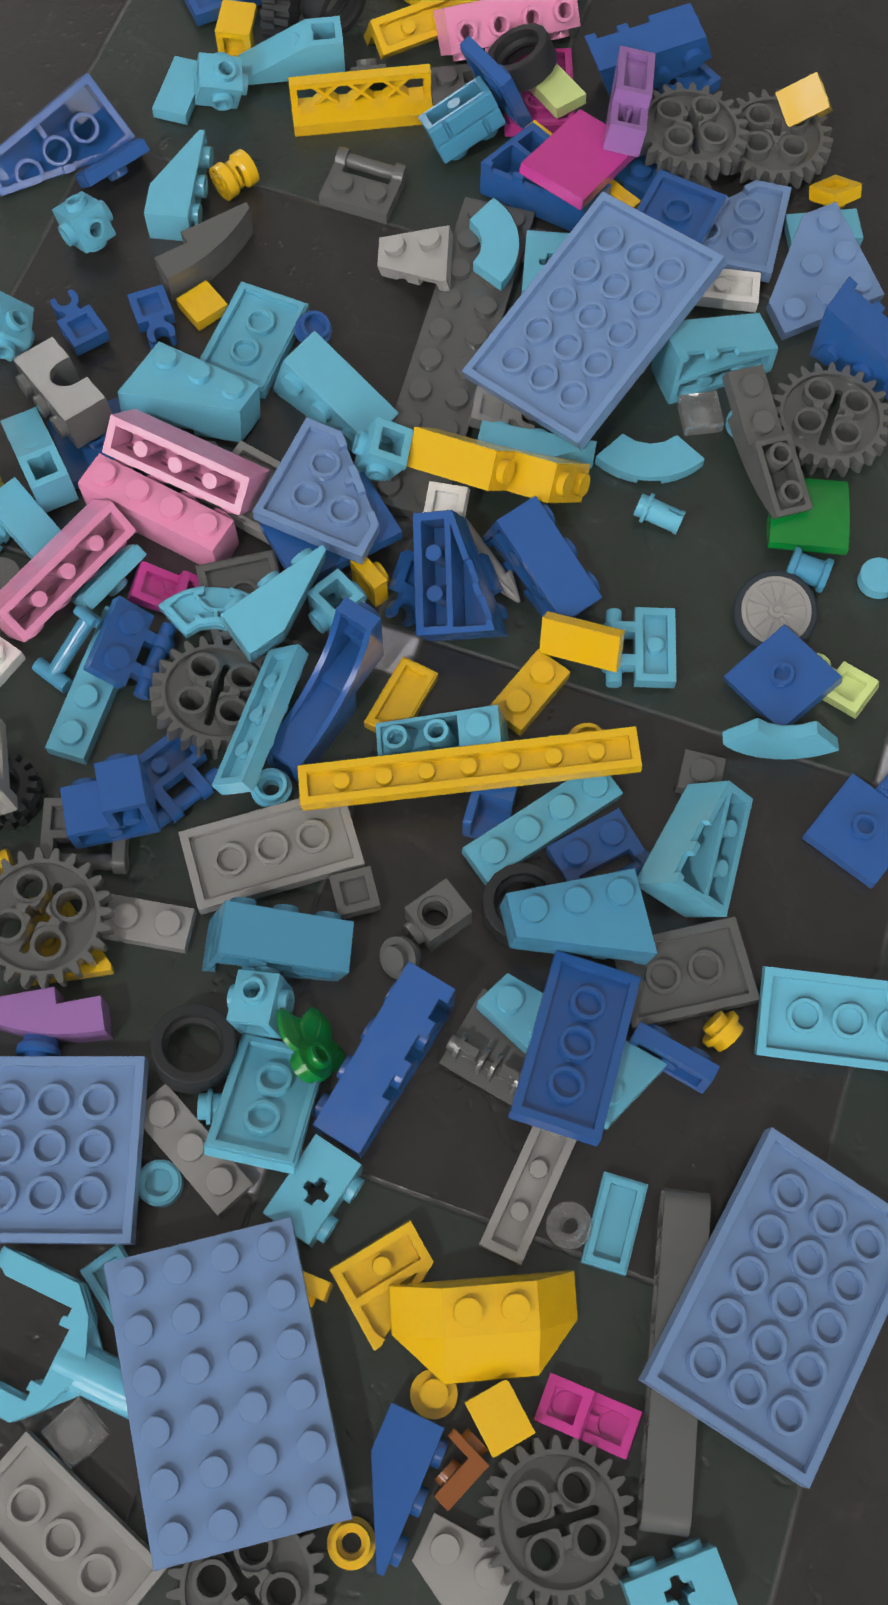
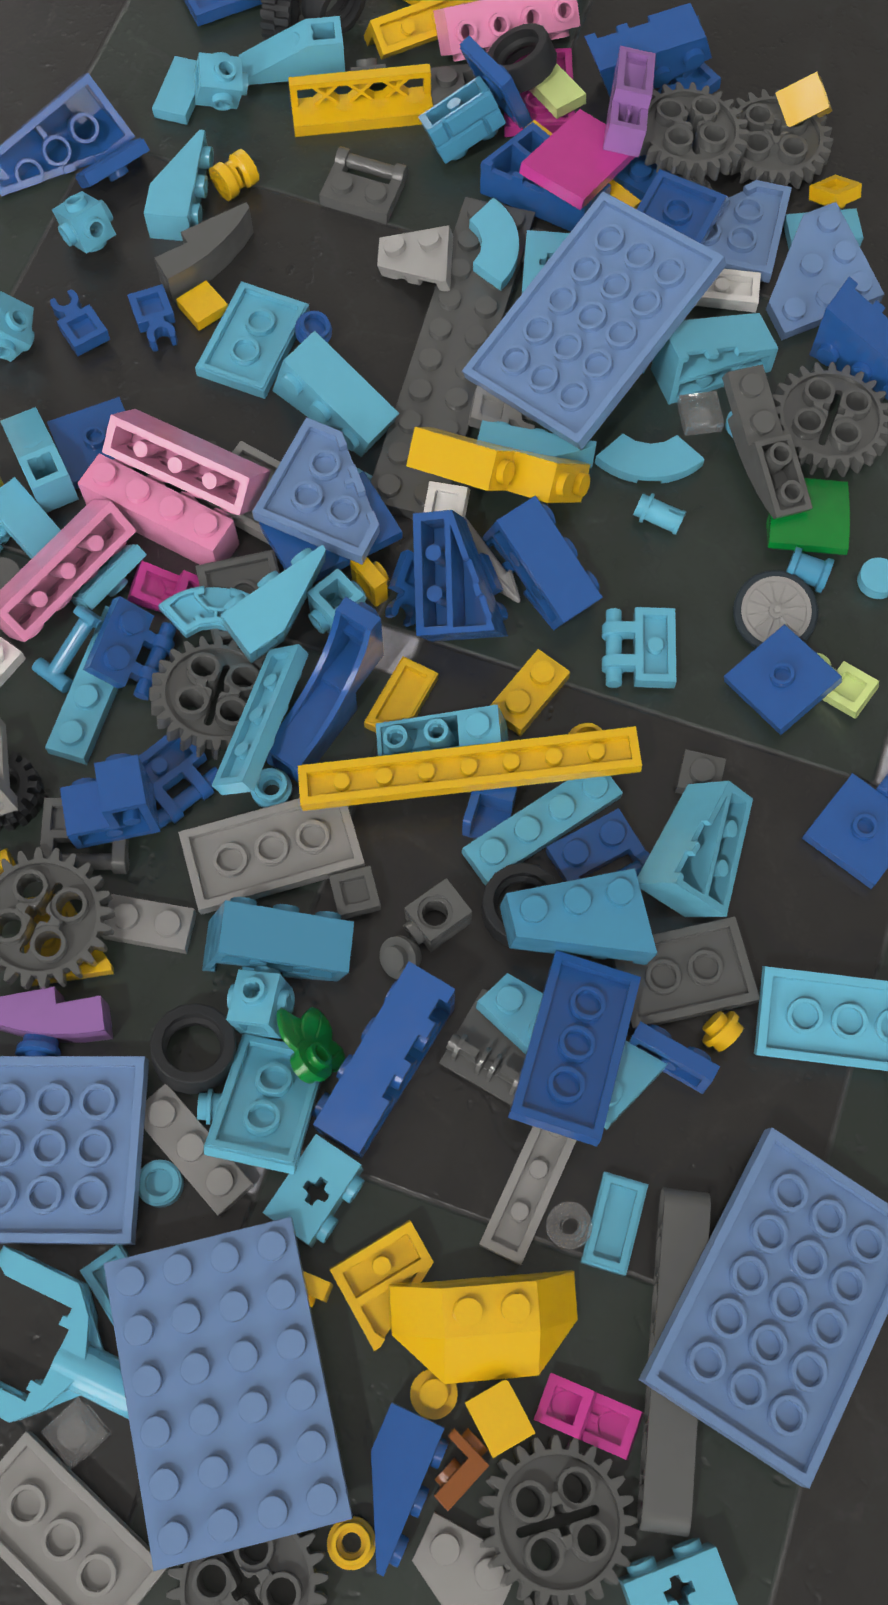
(74, 405): arch -> none
(192, 395): medium azure wedge -> none
(235, 27): yellow panel -> none
(382, 449): medium azure brick -> none
(581, 641): yellow tile -> none
(777, 741): medium azure tile -> none

